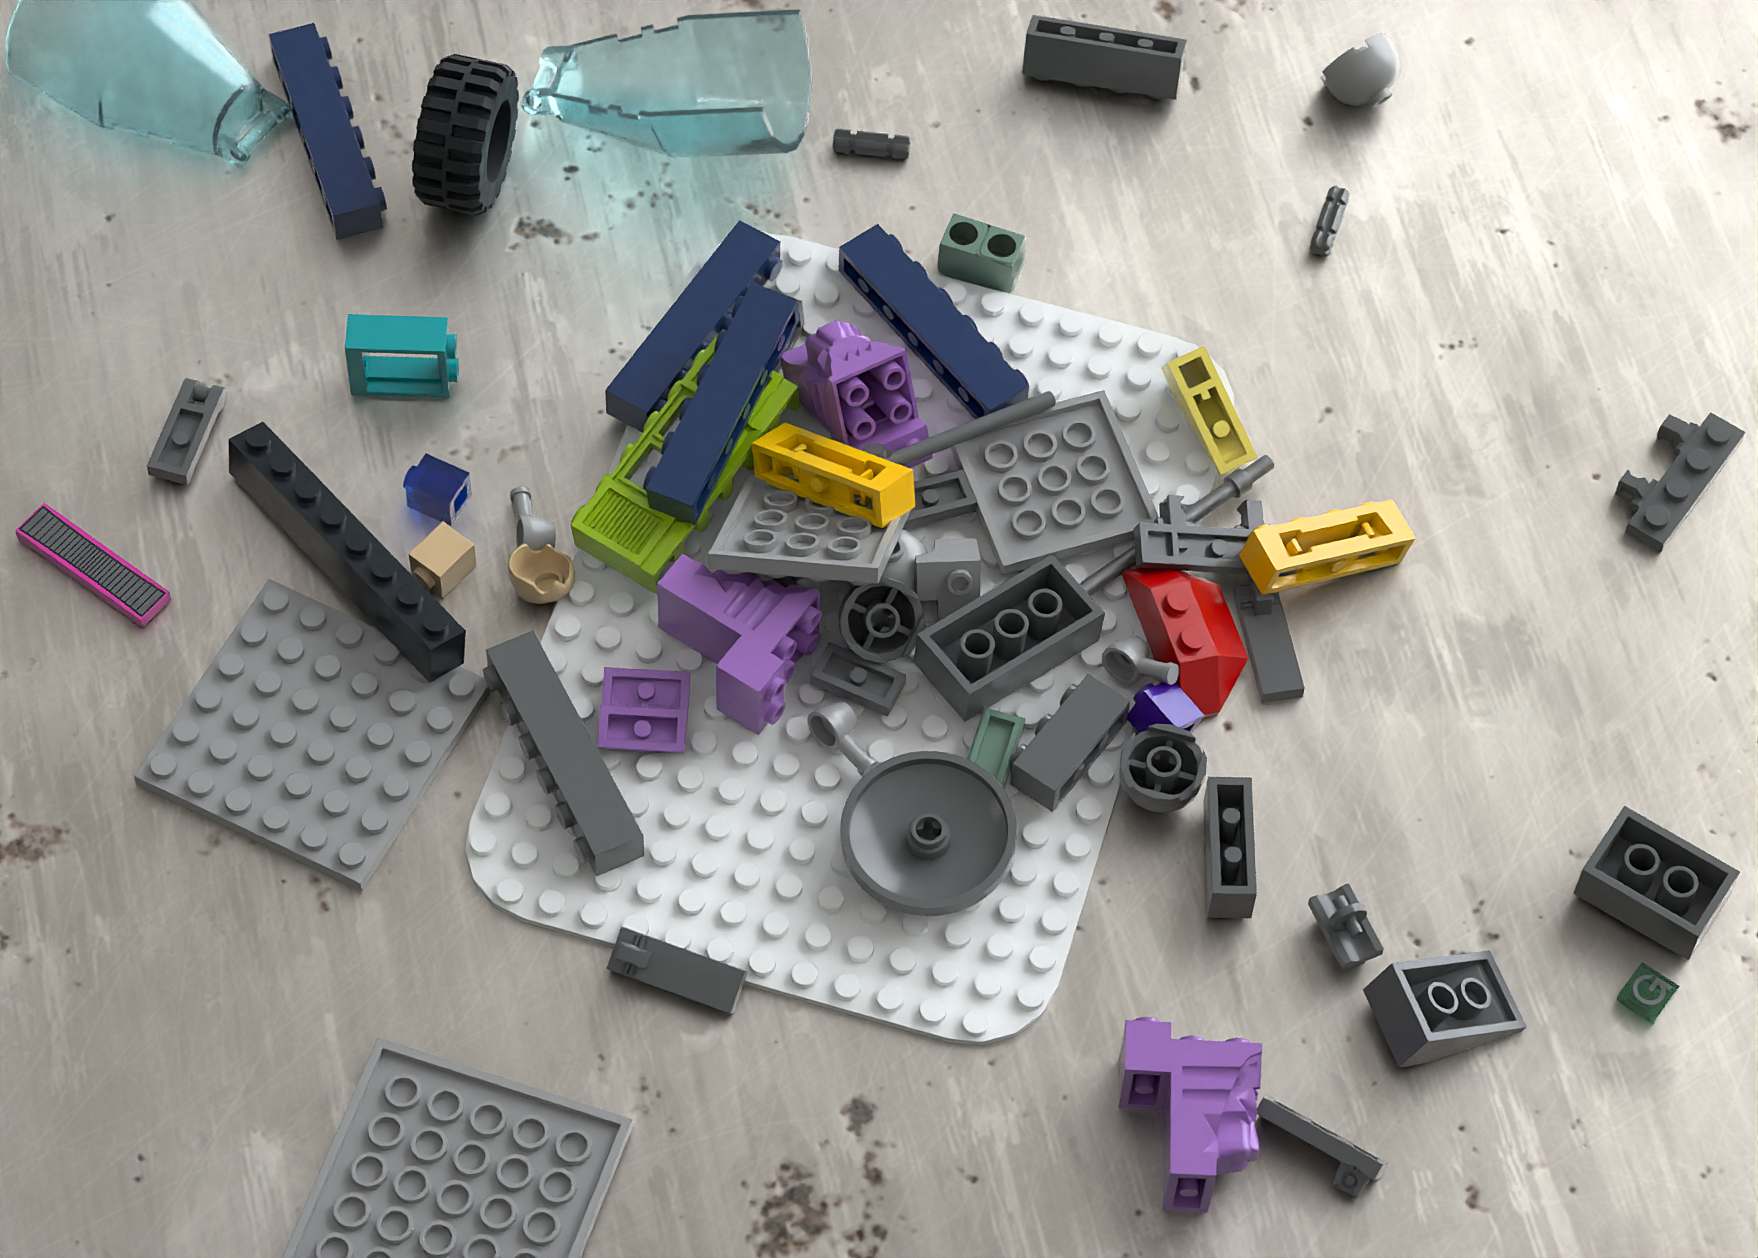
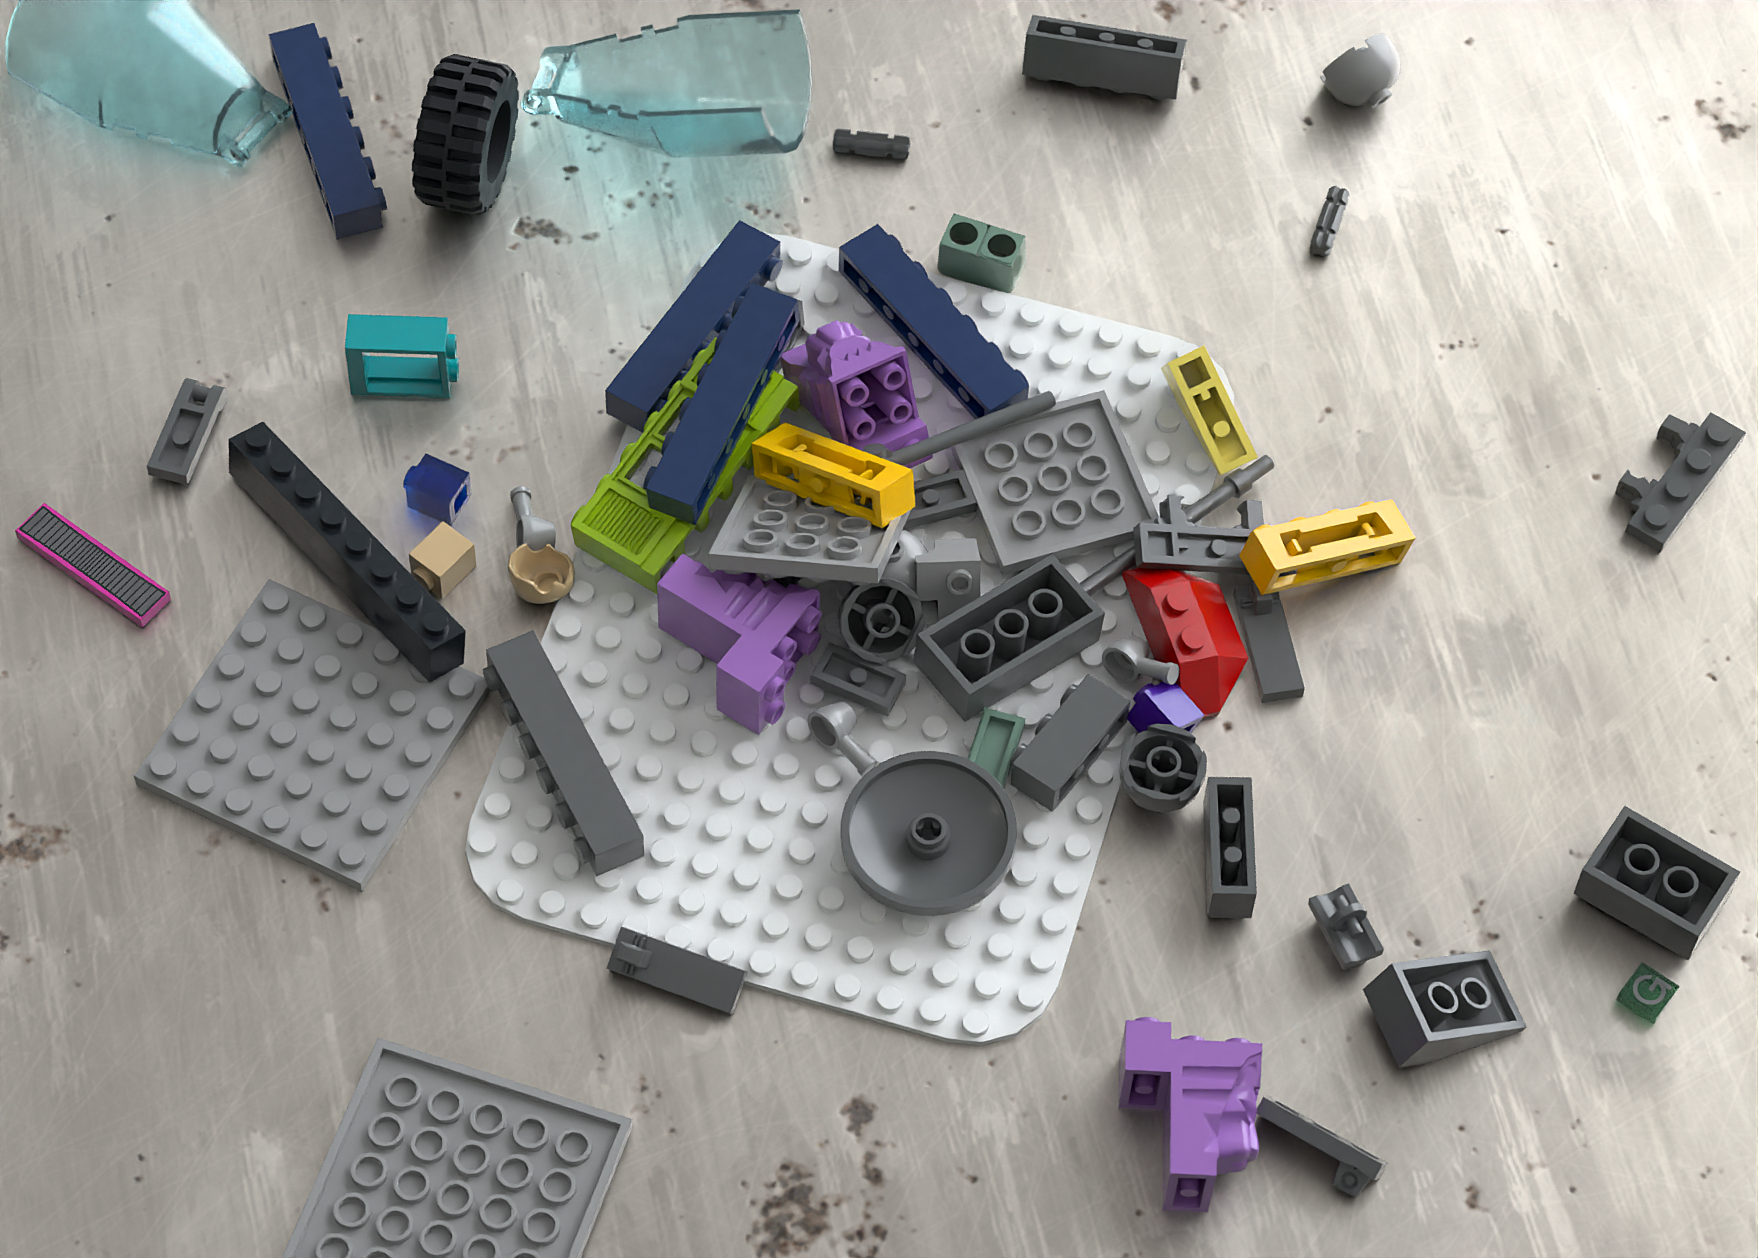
(644, 710): medium lavender slope -> none

